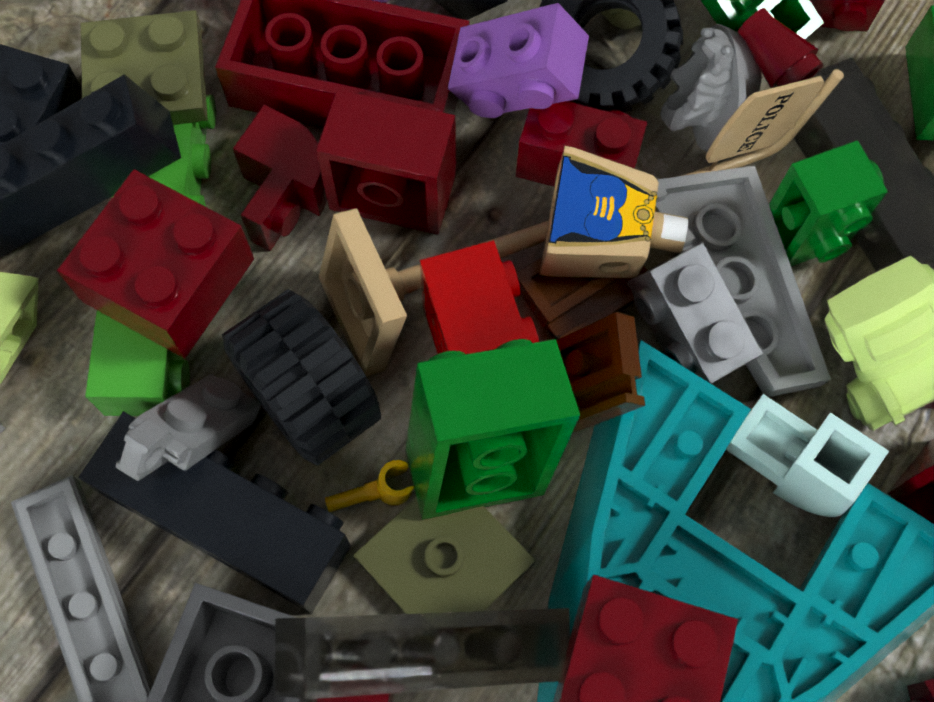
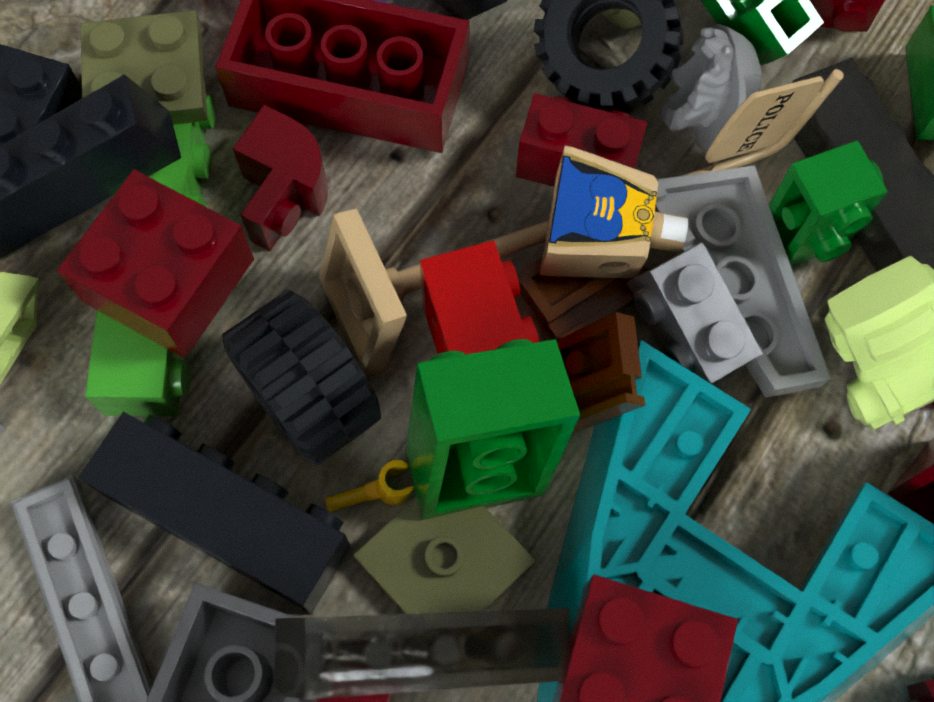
(187, 426): light grey hinge -> none
(388, 160): dark red brick -> none
(519, 61): medium lavender brick -> none
(778, 50): dark red cone -> none
(811, 467): light aqua brick -> none

